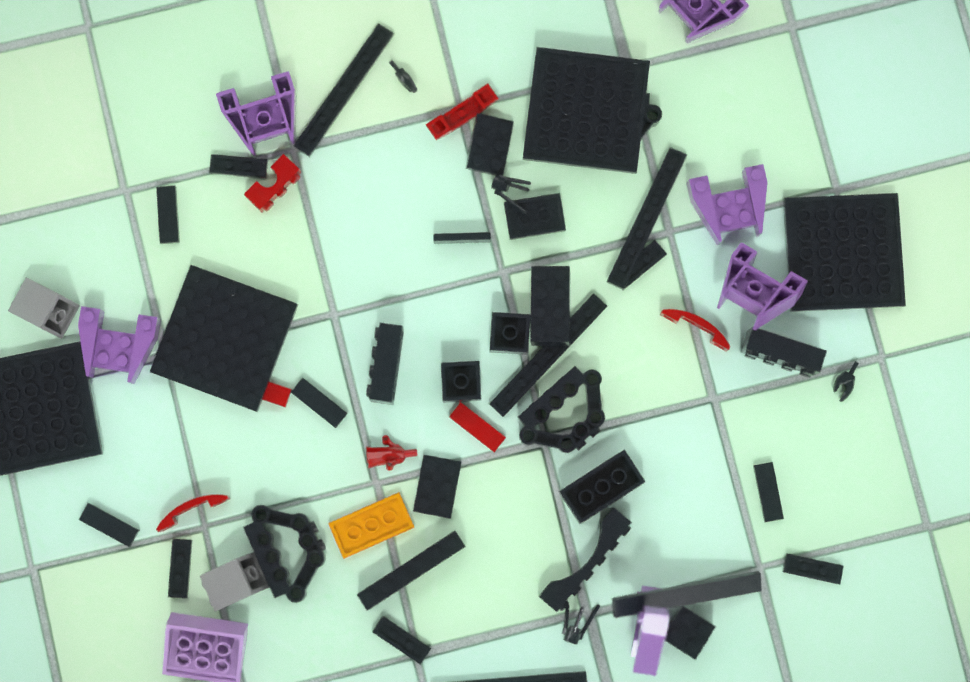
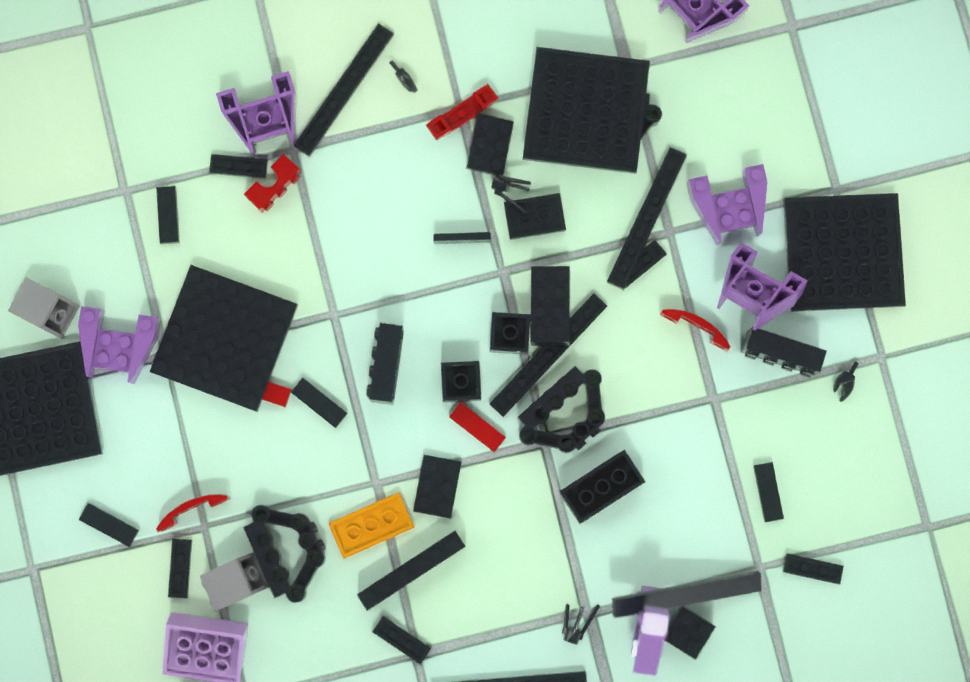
(388, 455): red piece -> none
(611, 528): black arch -> none

